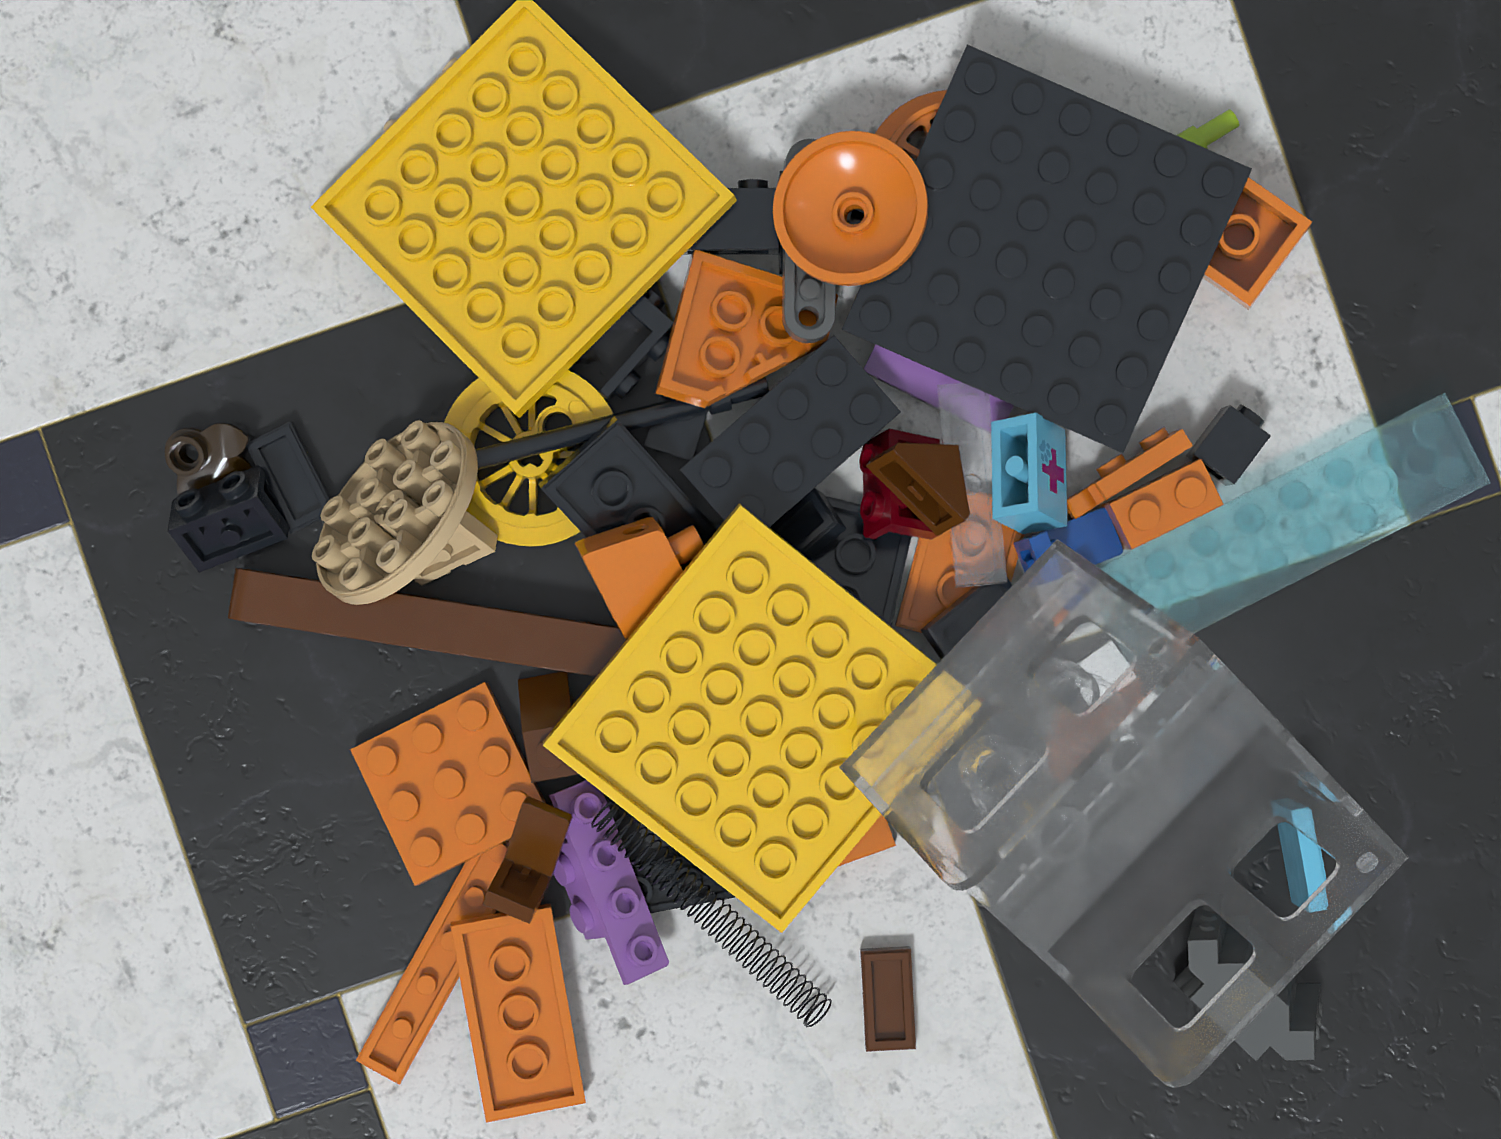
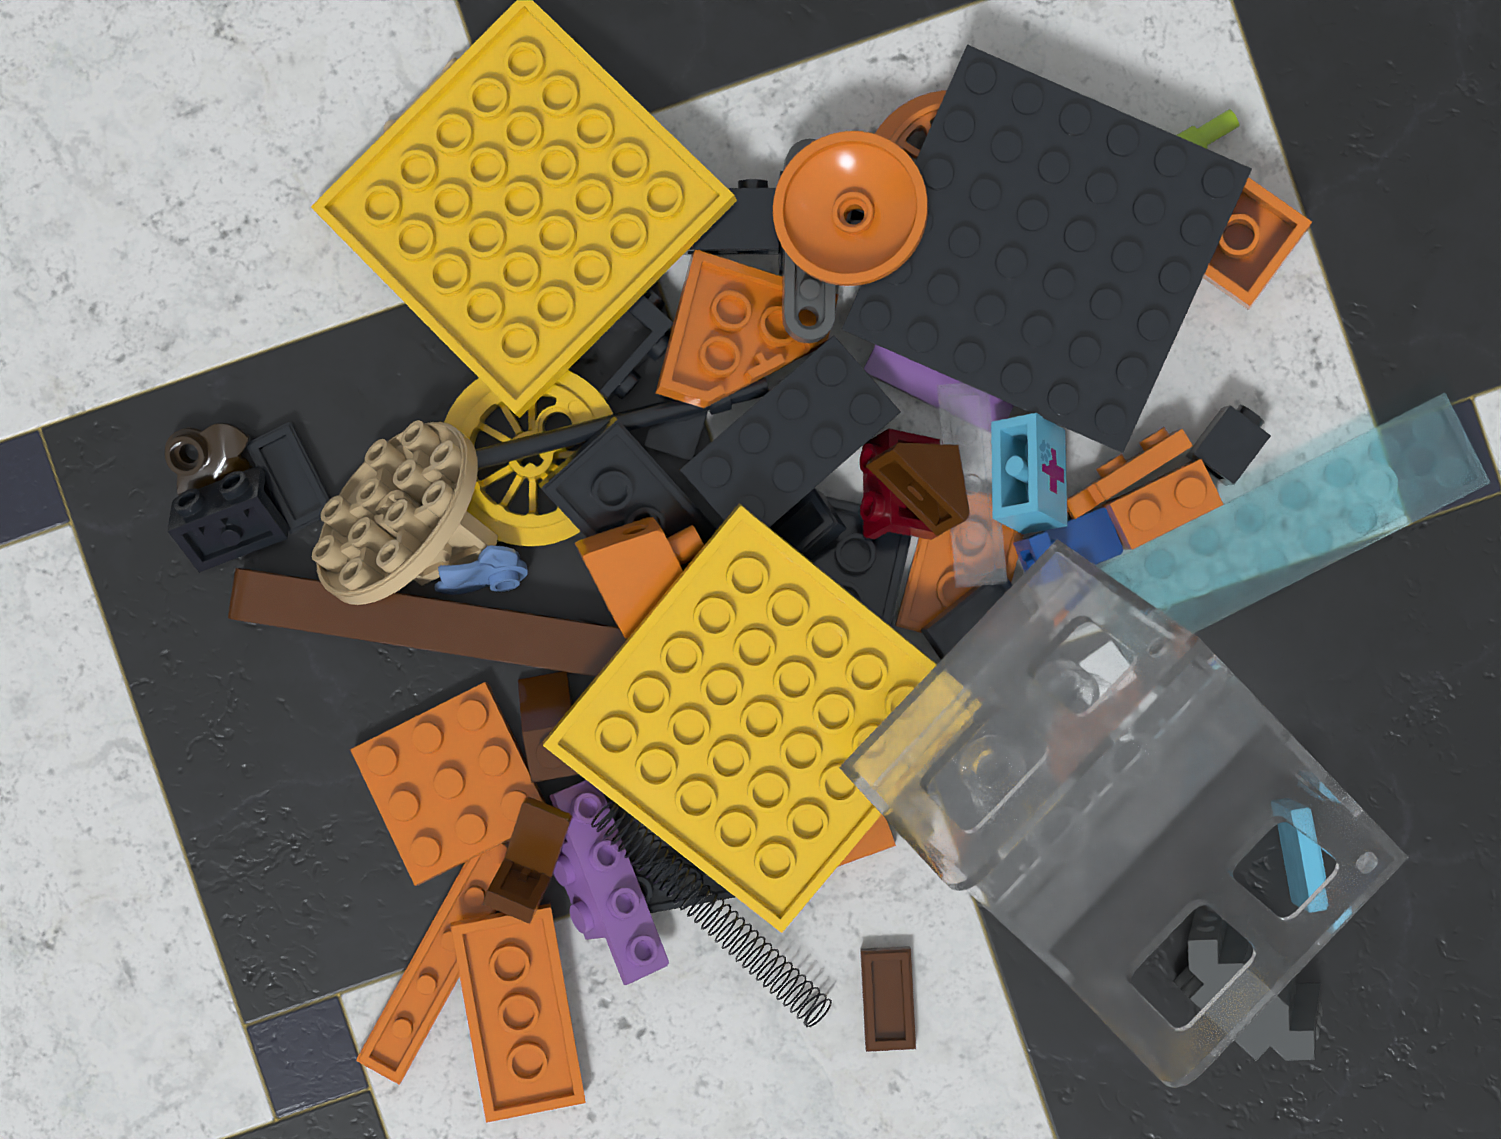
(496, 568): none -> medium blue plate

